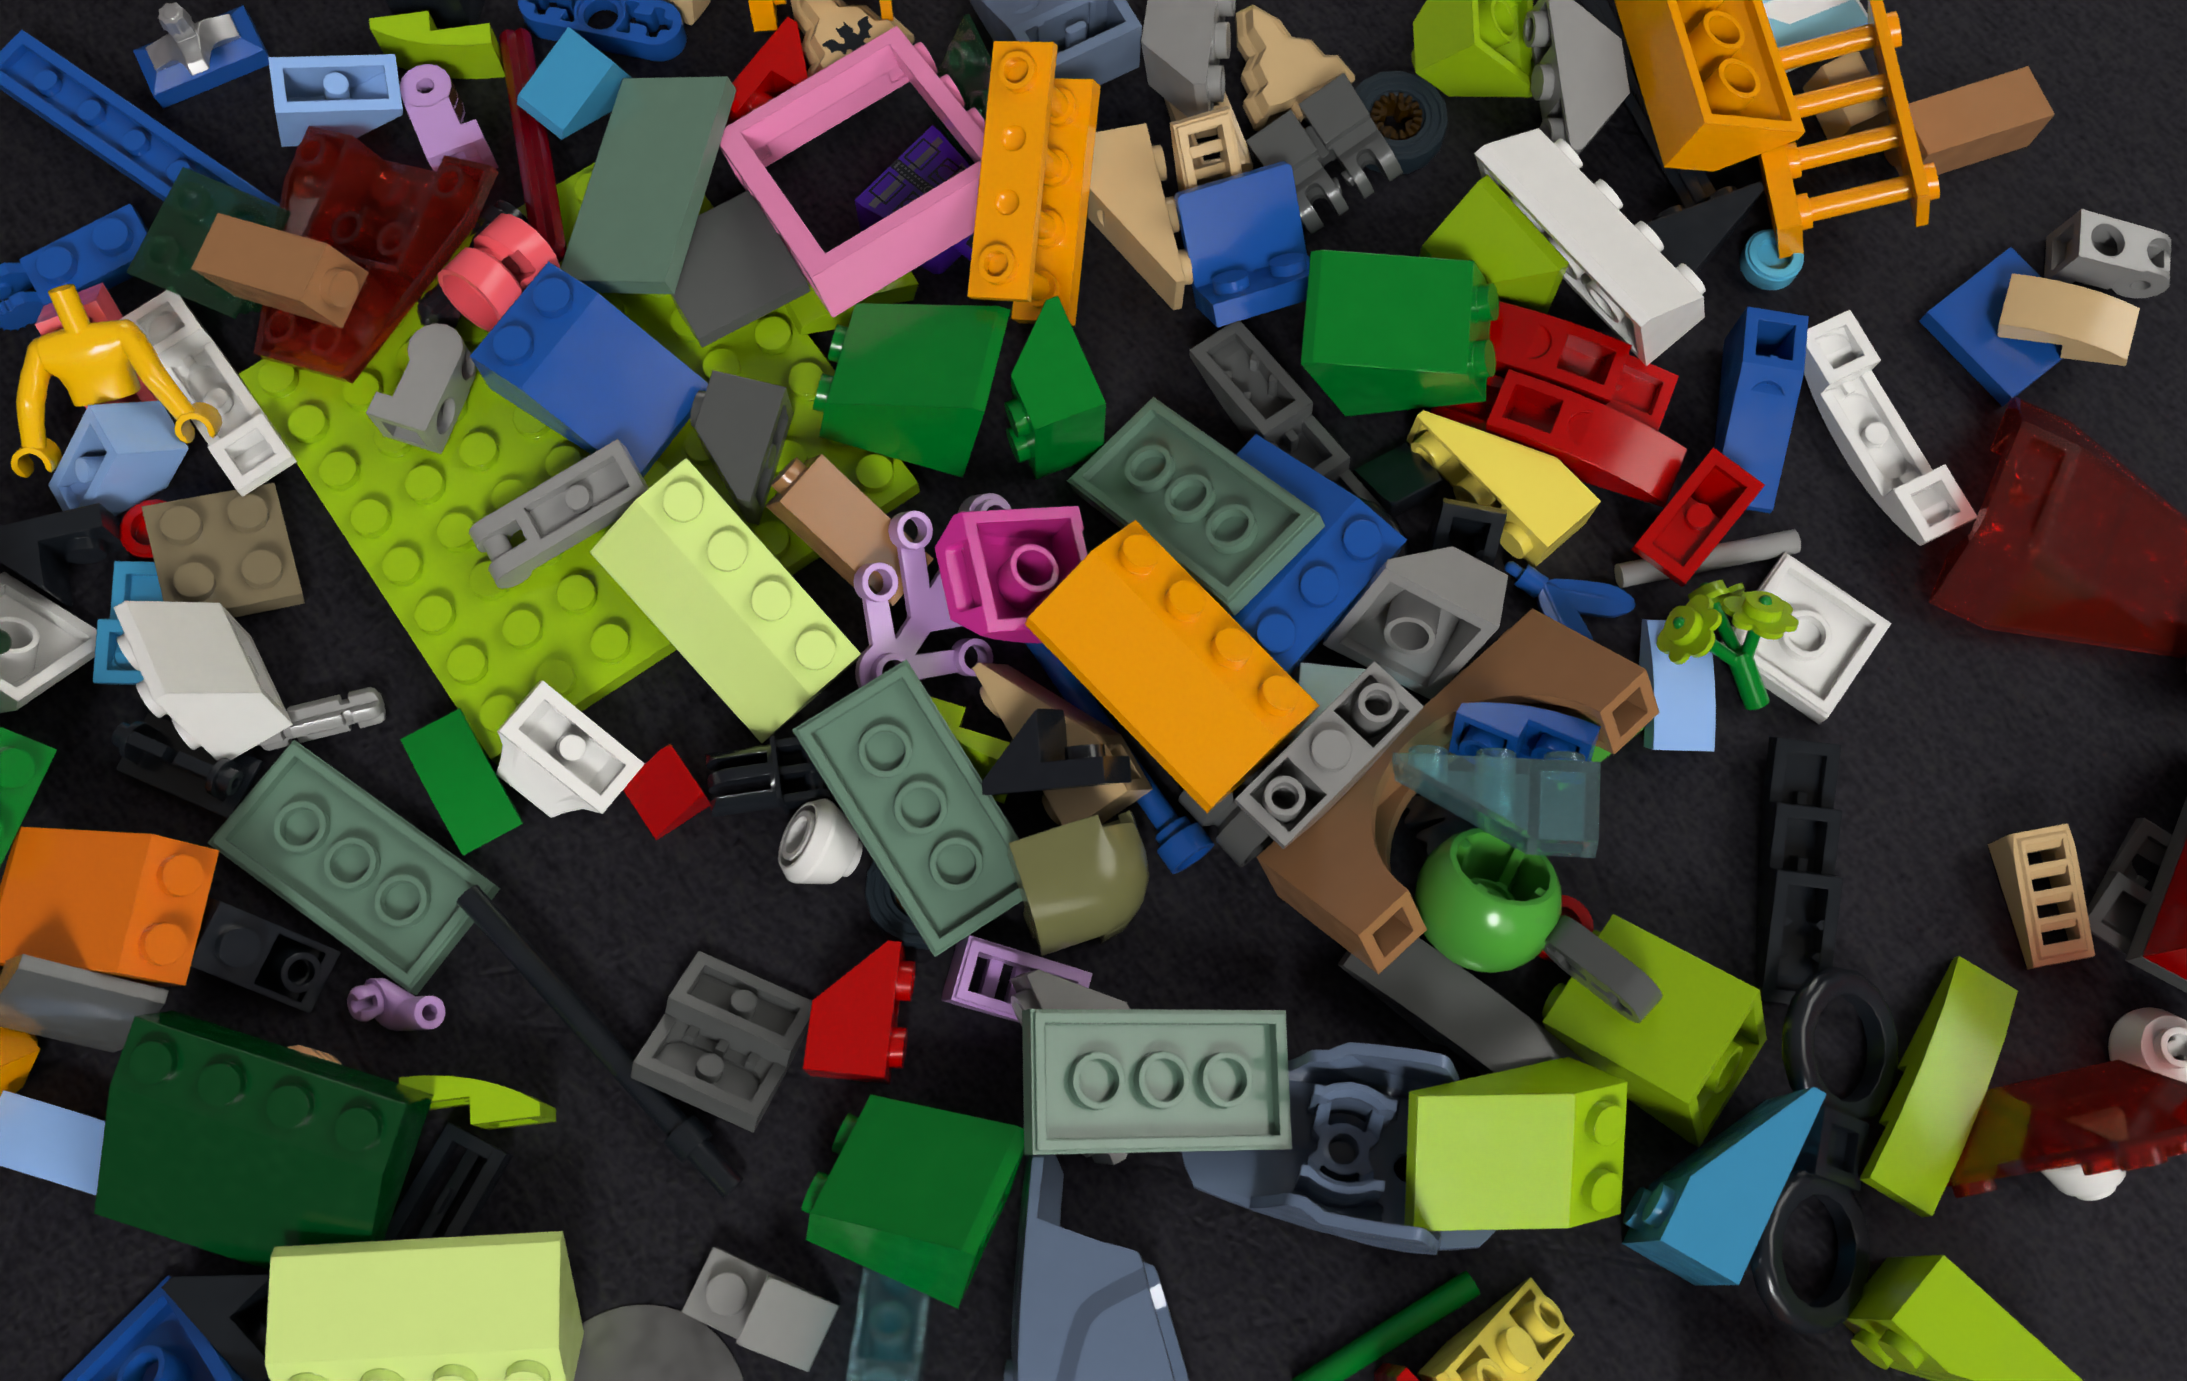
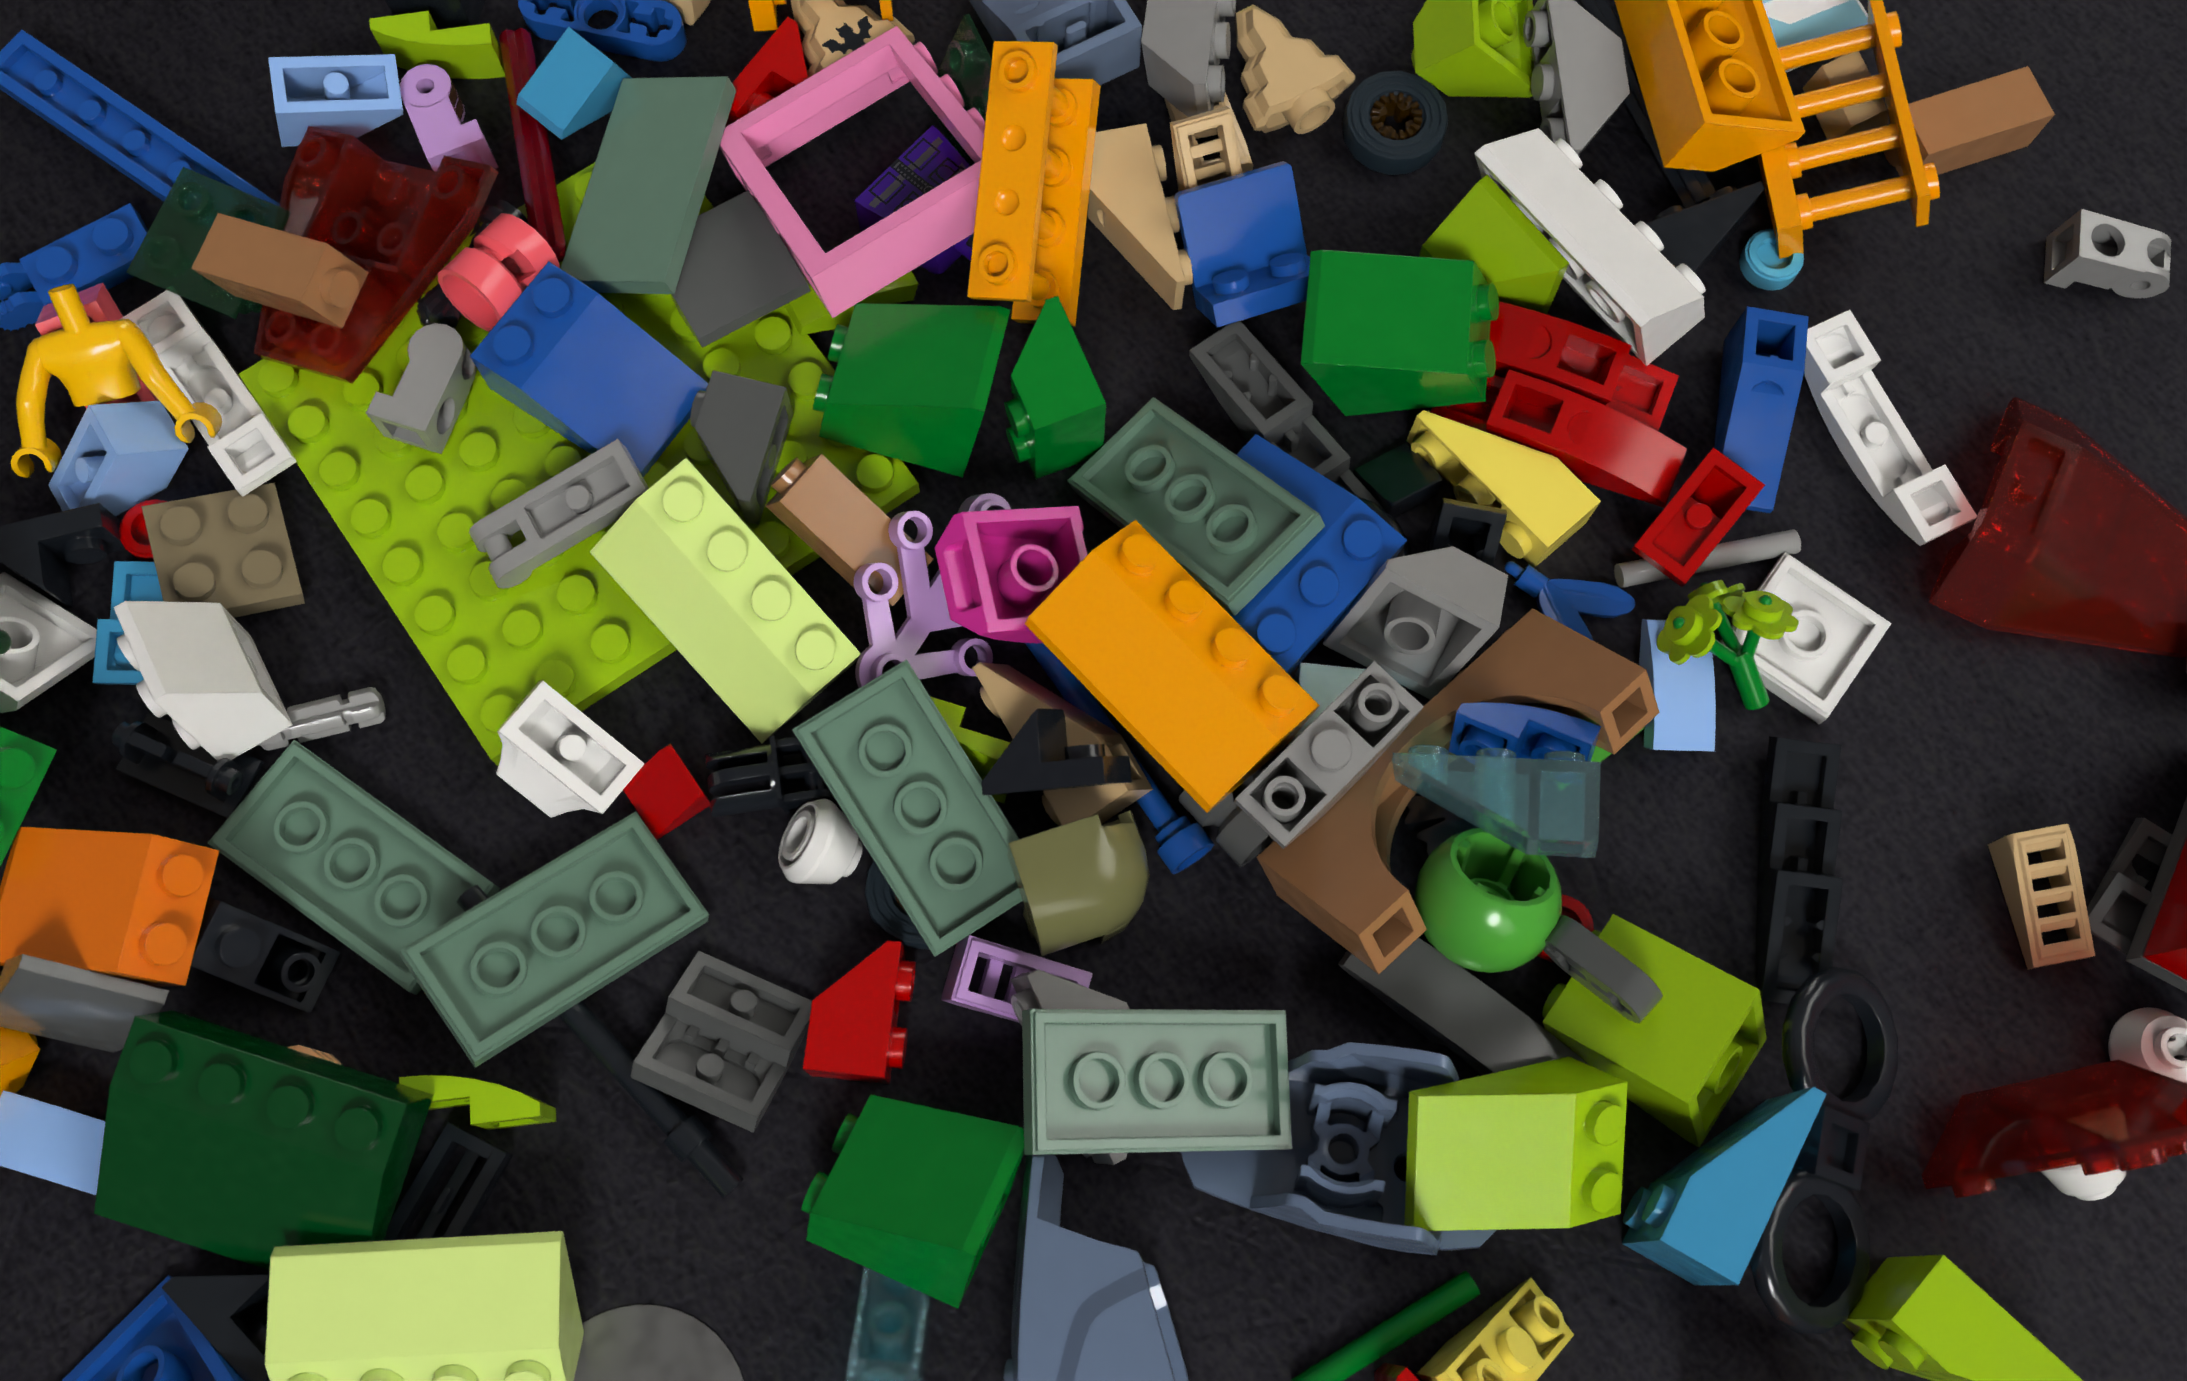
(199, 53): piece -> none
(394, 1006): lavender arm -> none
(461, 781): green slope -> none
(553, 938): none -> sand green tile
(760, 1309): light grey slope -> none
(1336, 130): dark grey legs -> none
(1941, 1087): lime slope -> none
(1968, 329): blue tile -> none
(2078, 318): tan slope -> none

